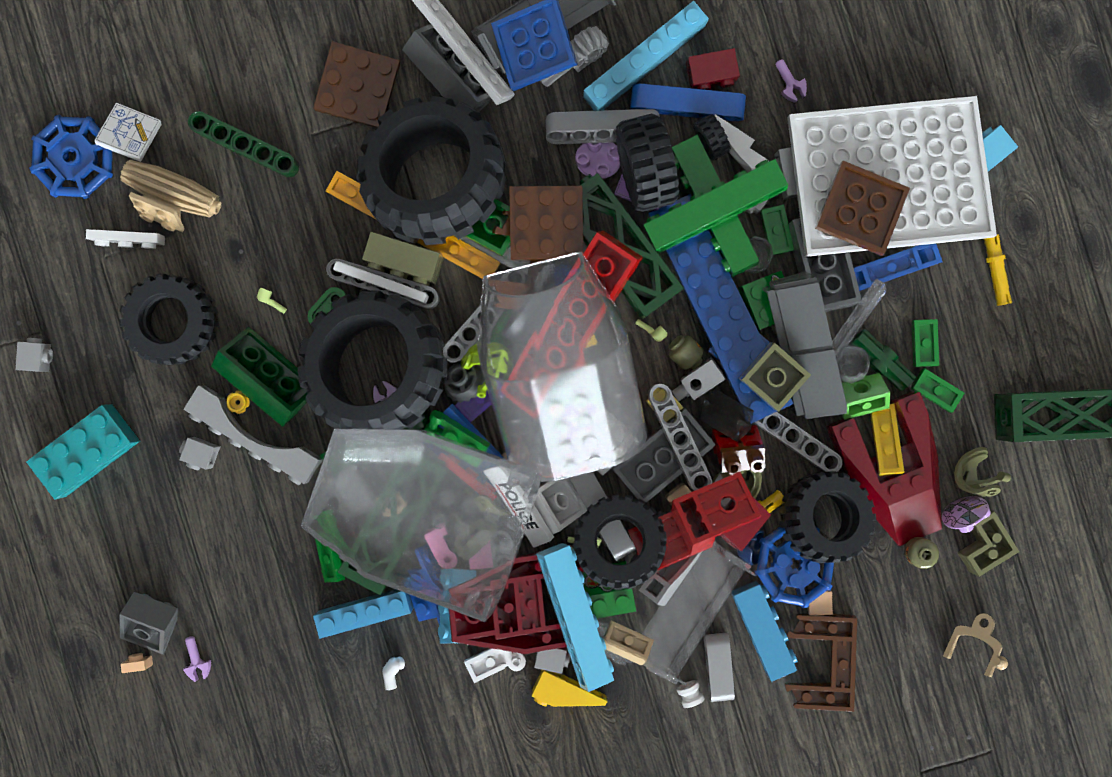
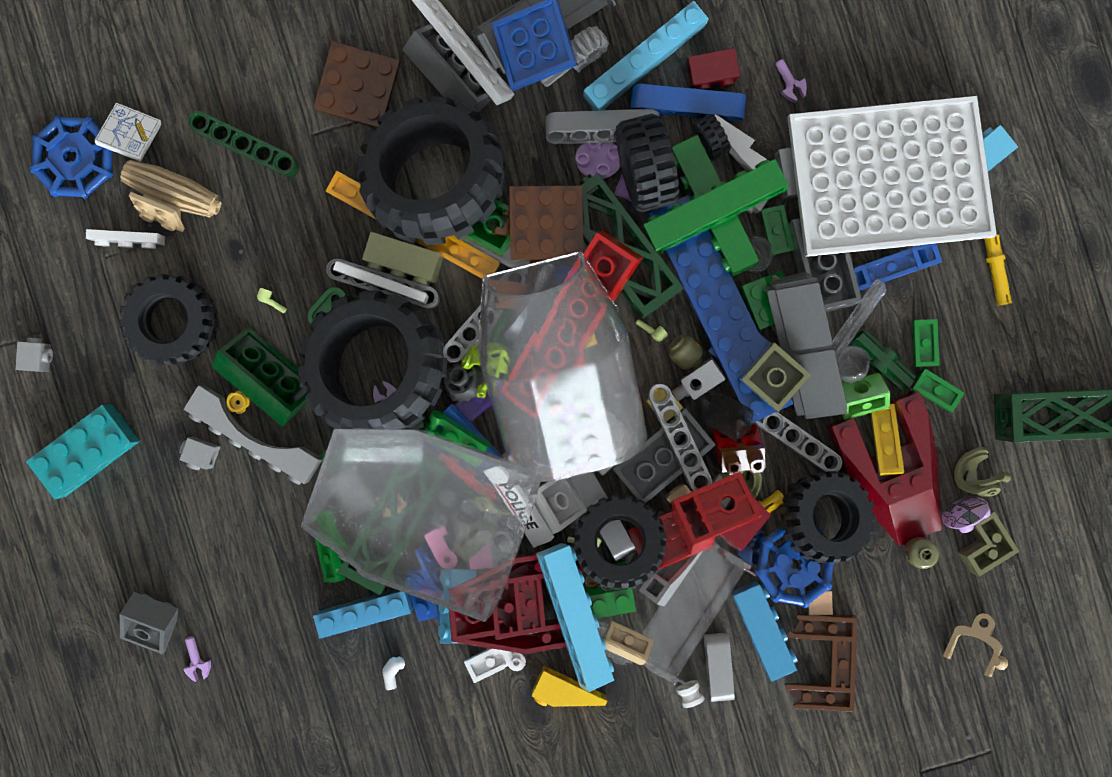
(136, 663): light nougat plate -> none
(552, 660): light grey brick -> none
(862, 208): reddish brown plate -> none

